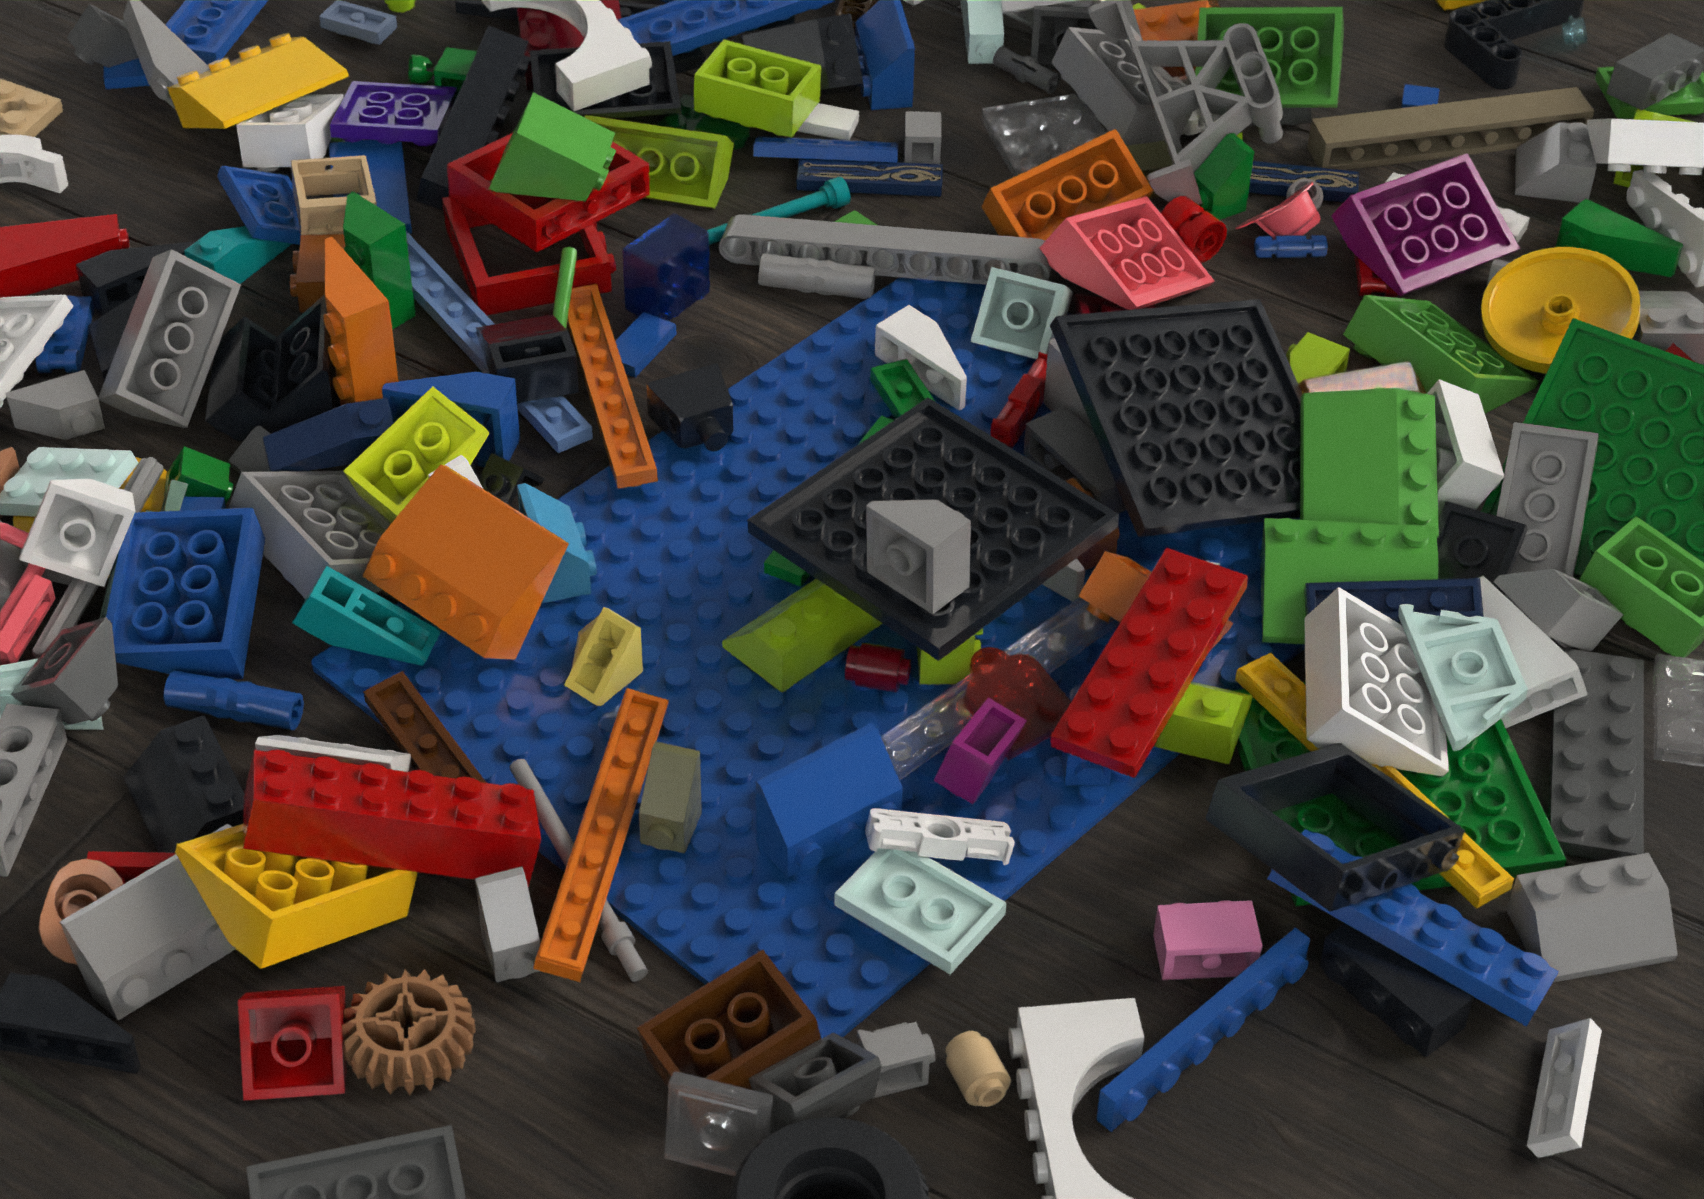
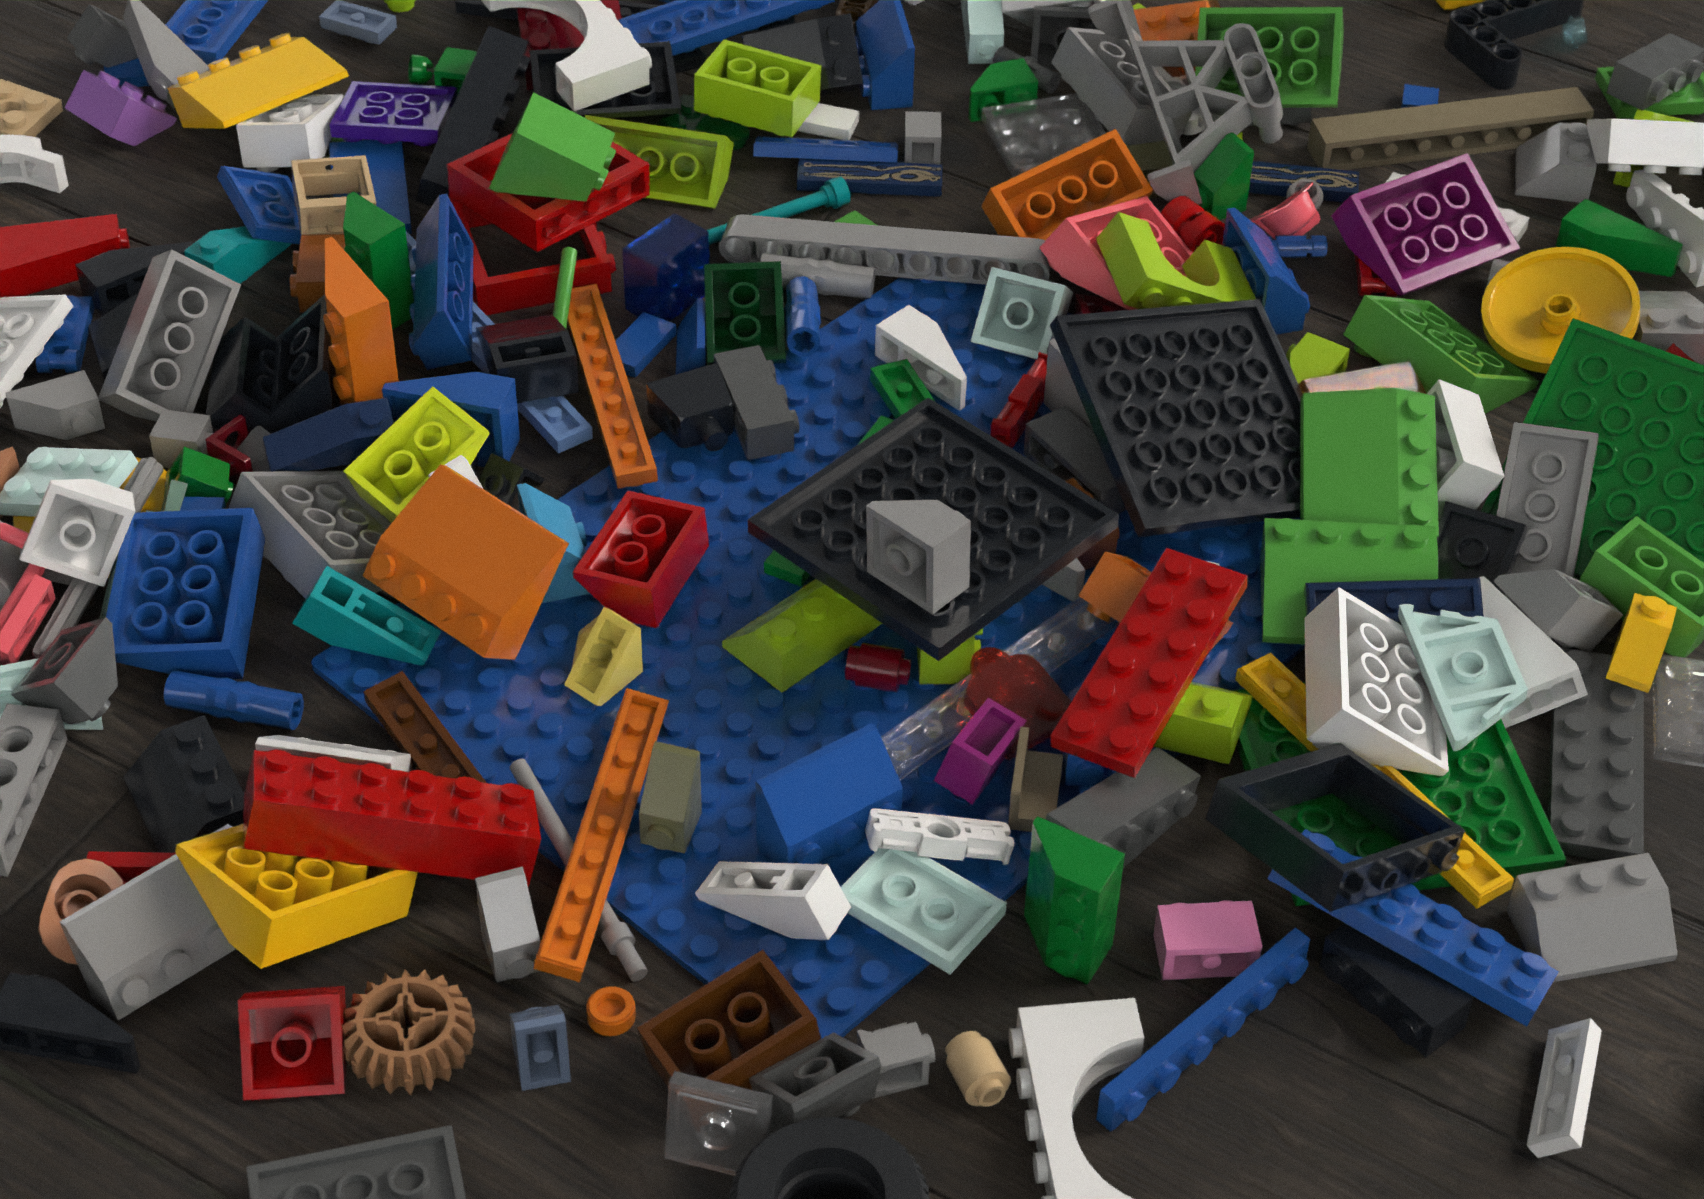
(118, 109): none -> medium lavender slope
(178, 430): none -> light grey brick
(220, 450): none -> dark red bracket
(442, 288): none -> blue slope
(540, 1046): none -> sand blue slope
(611, 1011): none -> orange tile
(644, 556): none -> red slope
(692, 339): none -> blue slope
(745, 308): none -> dark green slope
(759, 403): none -> dark grey brick
(782, 897): none -> white slope
(802, 316): none -> blue axle
(1001, 85): none -> green slope
(1033, 785): none -> dark tan panel
(1072, 898): none -> green slope
(1129, 810): none -> dark grey wedge
(1150, 281): none -> lime arch
(1266, 273): none -> blue slope
(1641, 642): none -> yellow slope

